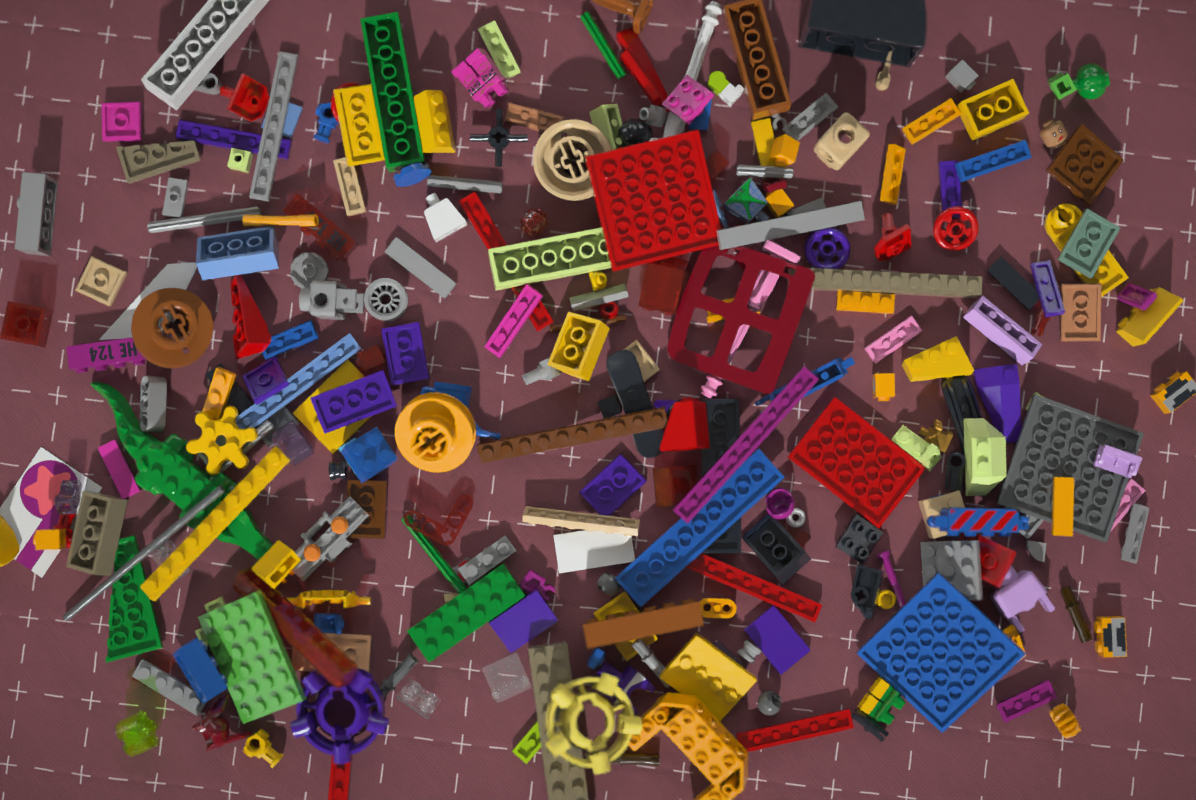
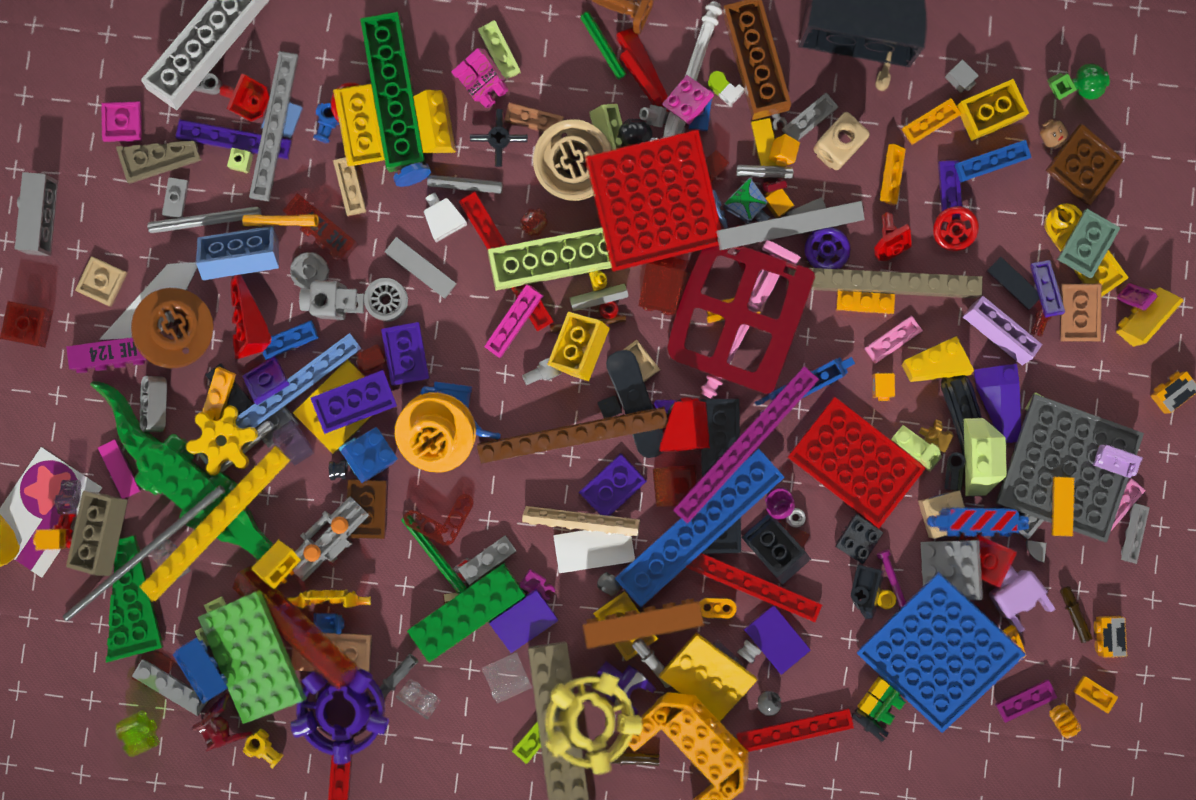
(596, 657): blue plate -> none
(1095, 694): none -> light orange plate

